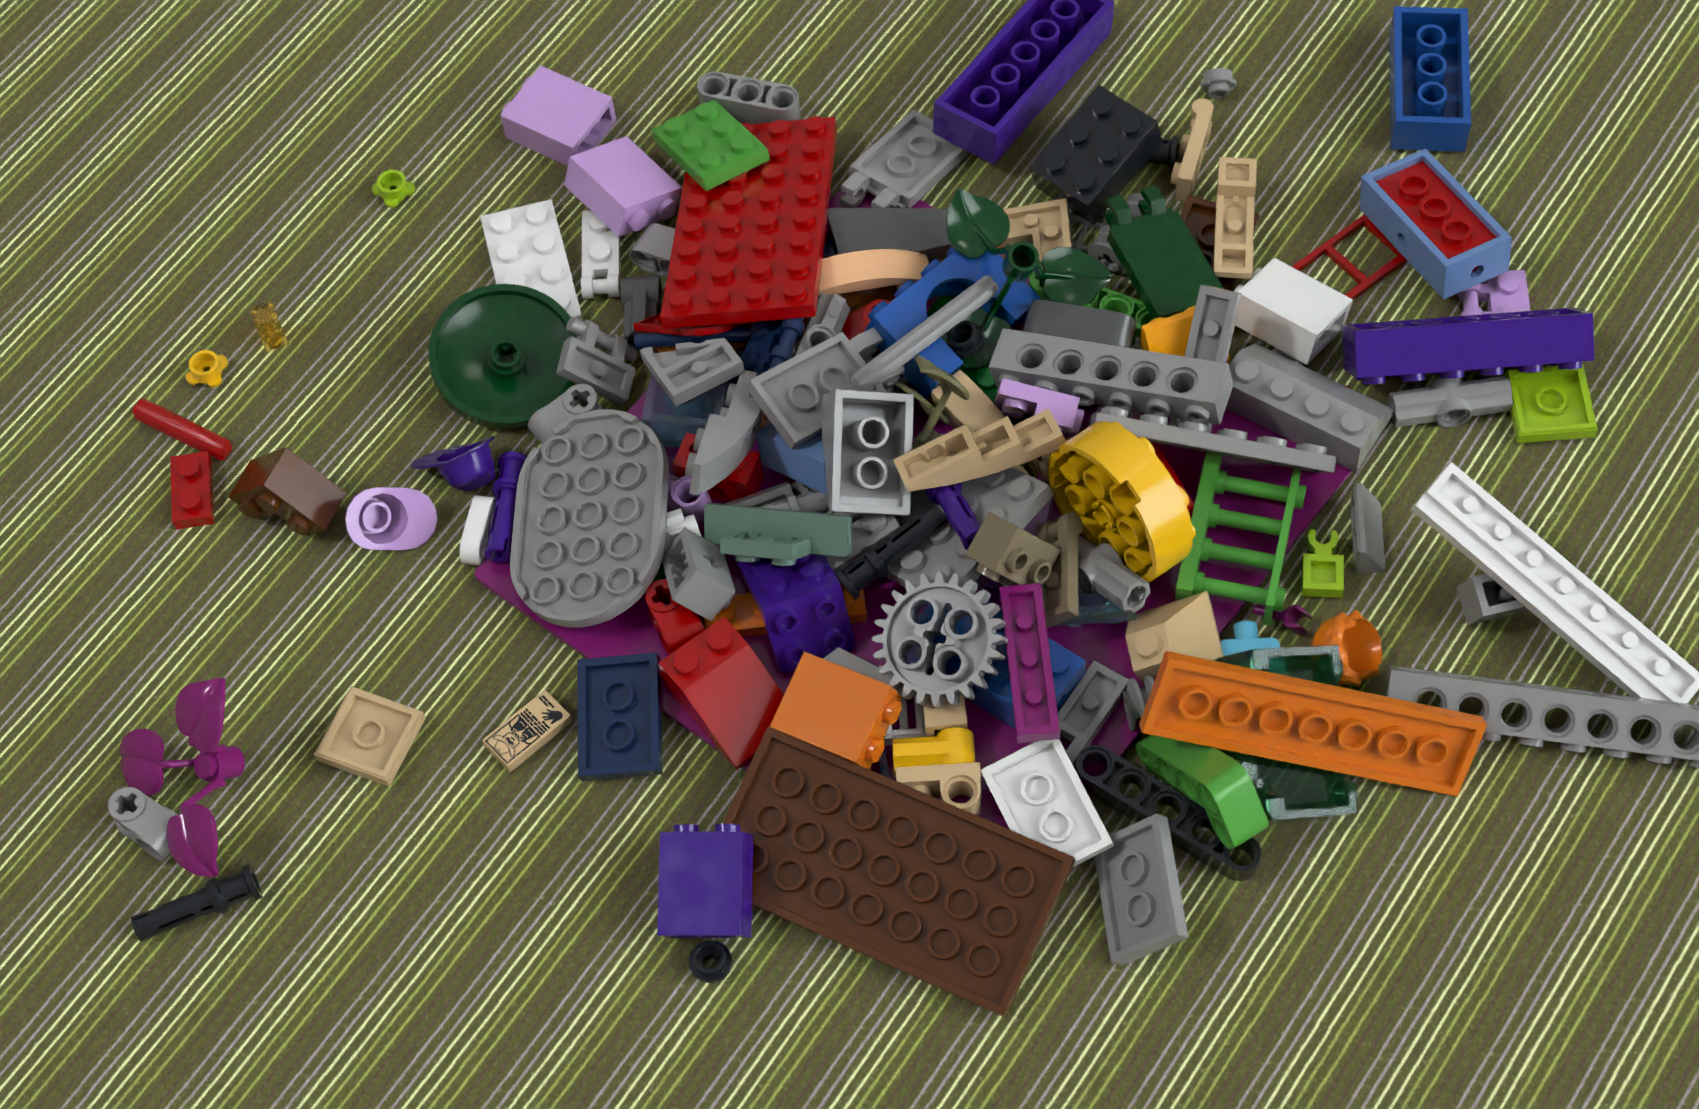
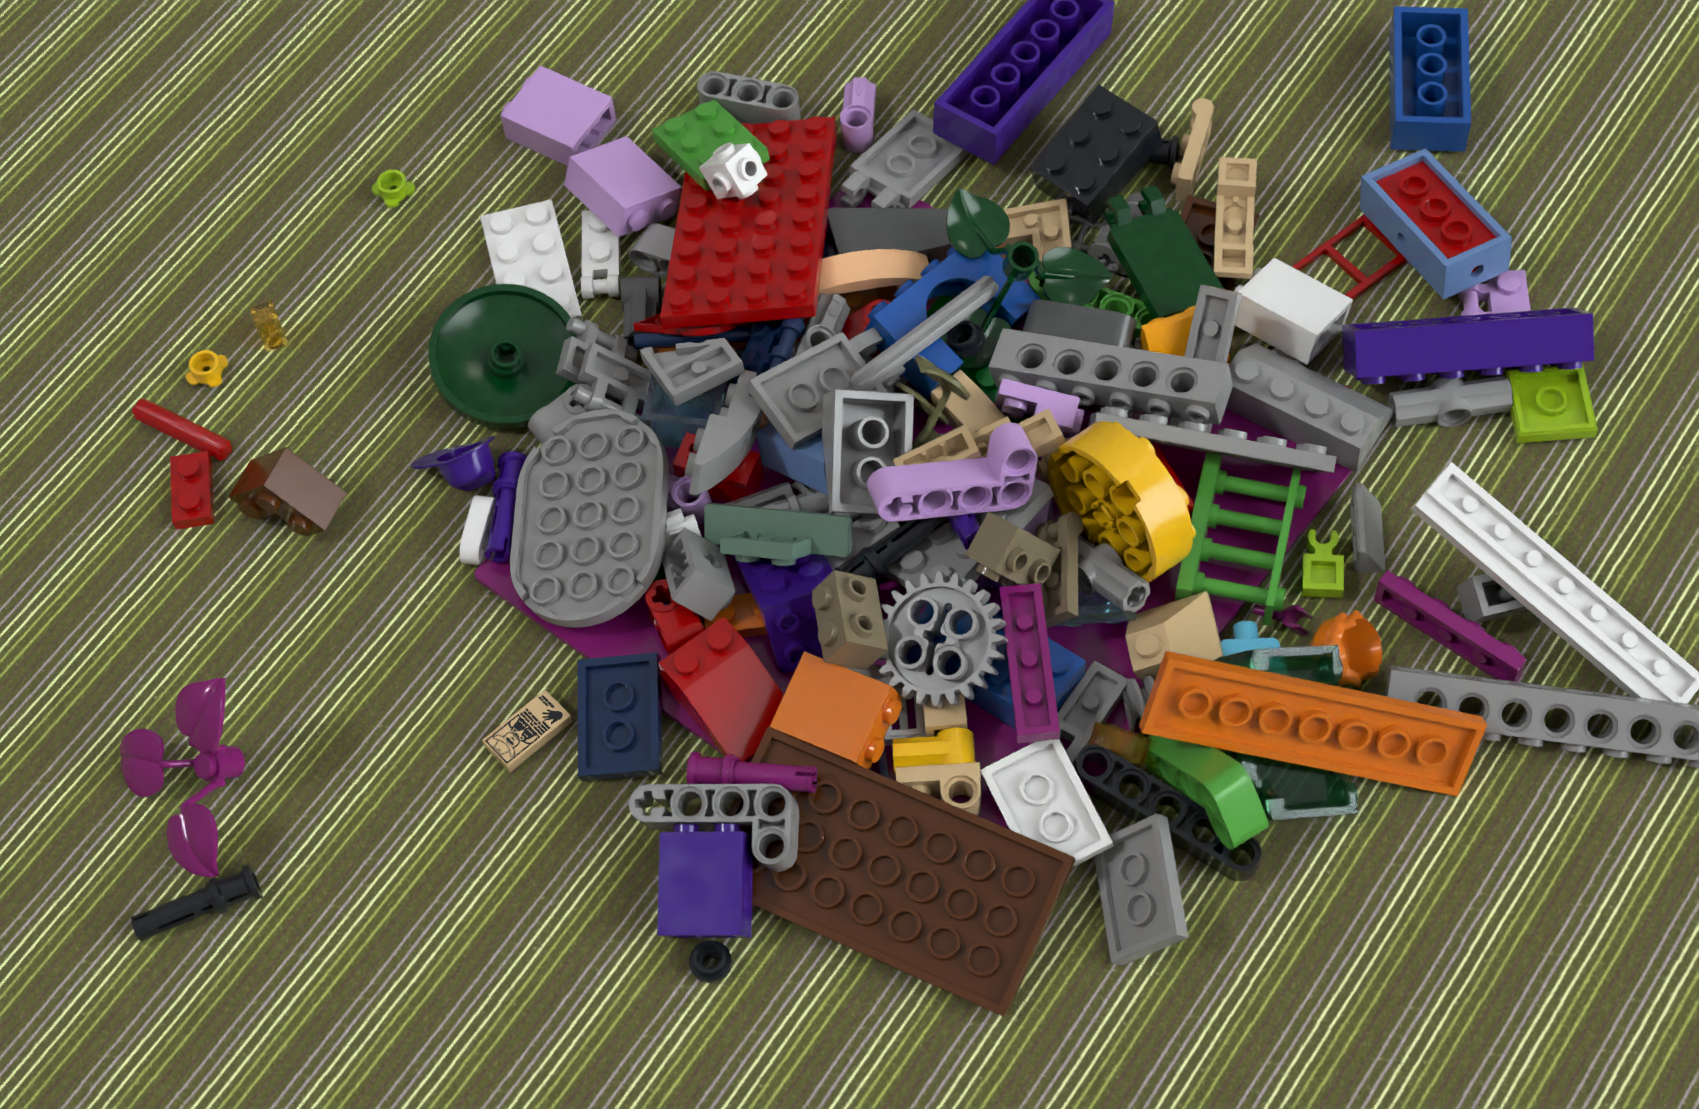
(141, 820): light grey piece -> none
(370, 736): tan plate -> none
(390, 518): lavender piece -> none
(611, 375): none -> light grey plate
(713, 811): none -> light grey beam
(733, 771): none -> magenta pin
(734, 171): none -> white brick
(849, 620): none -> dark tan brick
(858, 115): none -> lavender piece
(959, 486): none -> lavender beam
(1121, 741): none -> clear yellow piece
(1218, 83): light grey plate -> none
(1448, 628): none -> magenta plate

